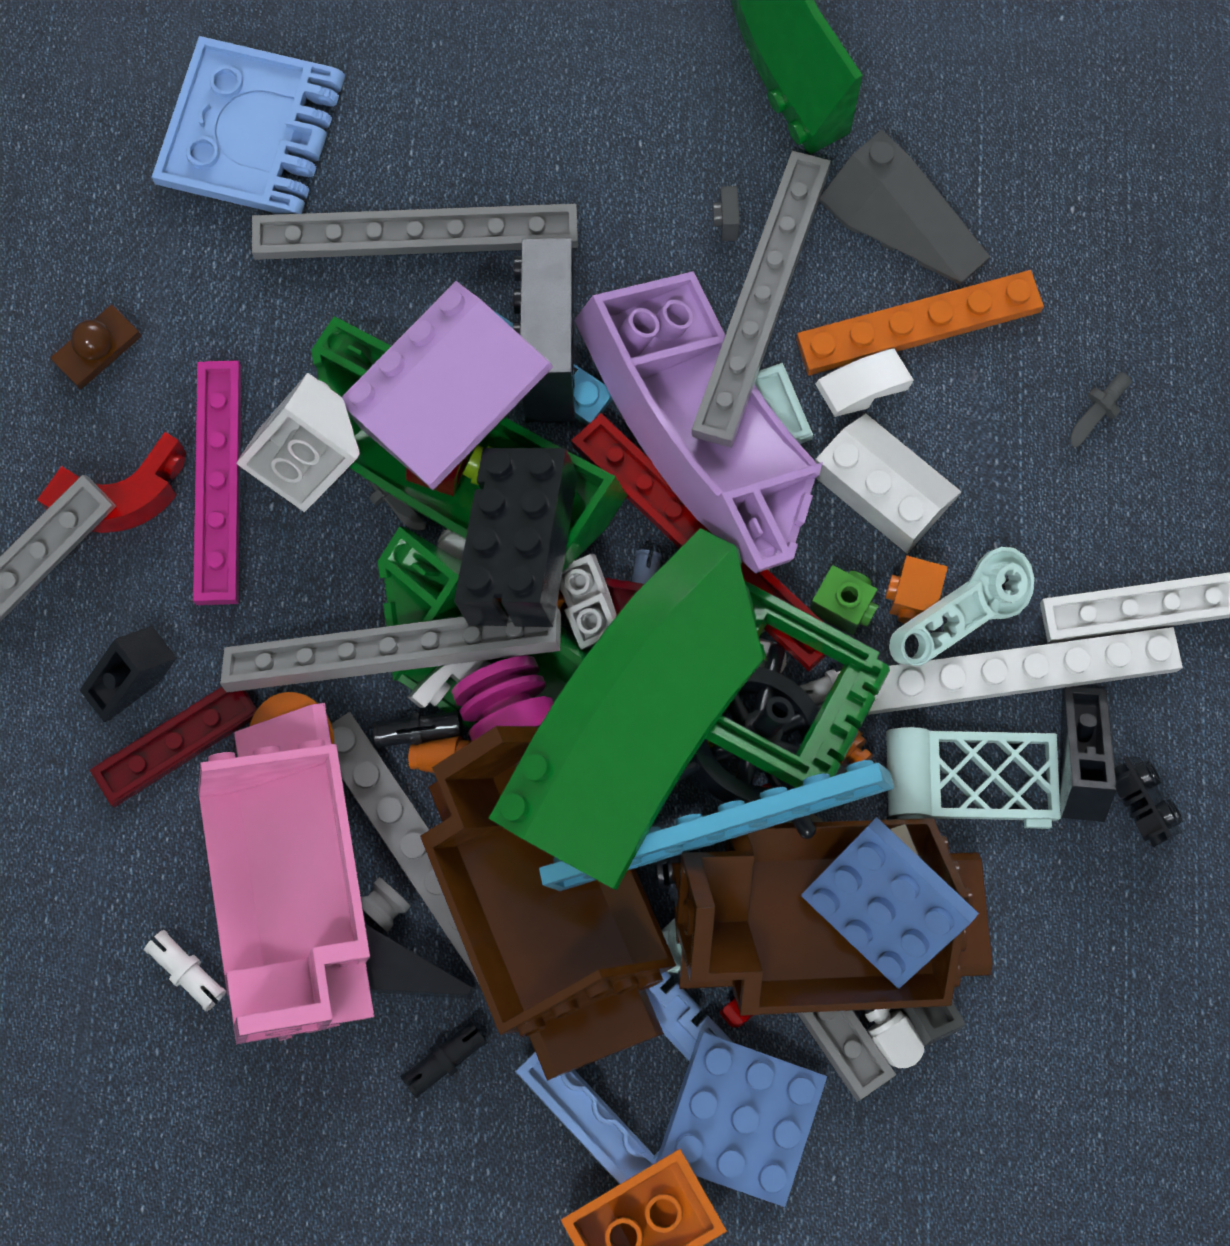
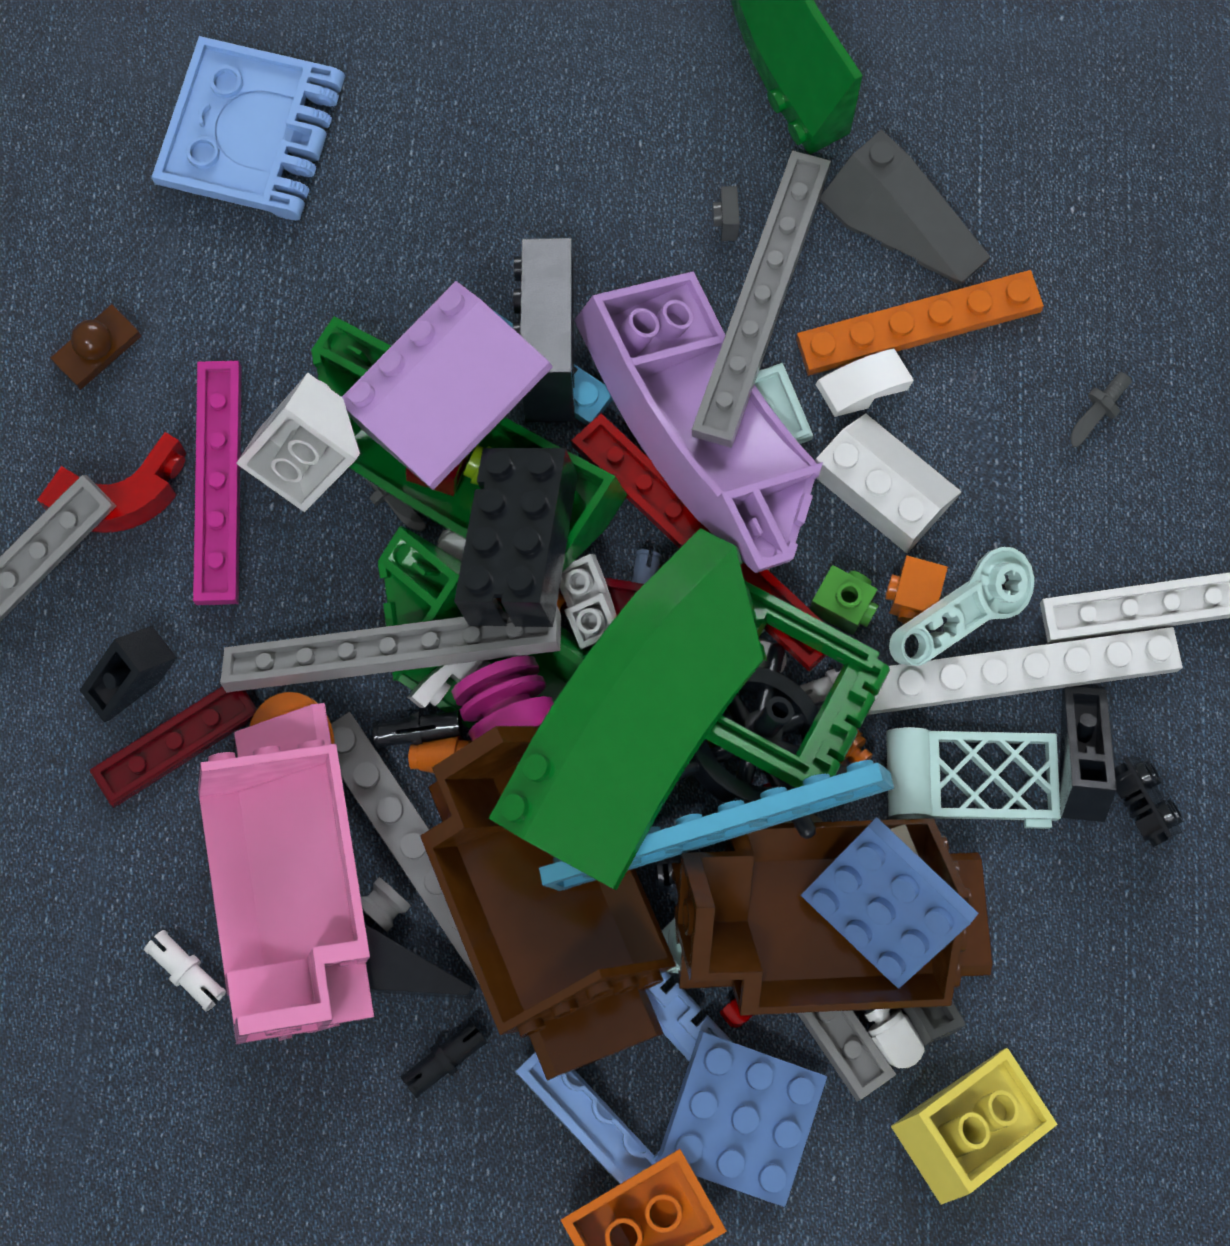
(409, 231): light grey plate -> none
(974, 1127): none -> light yellow slope

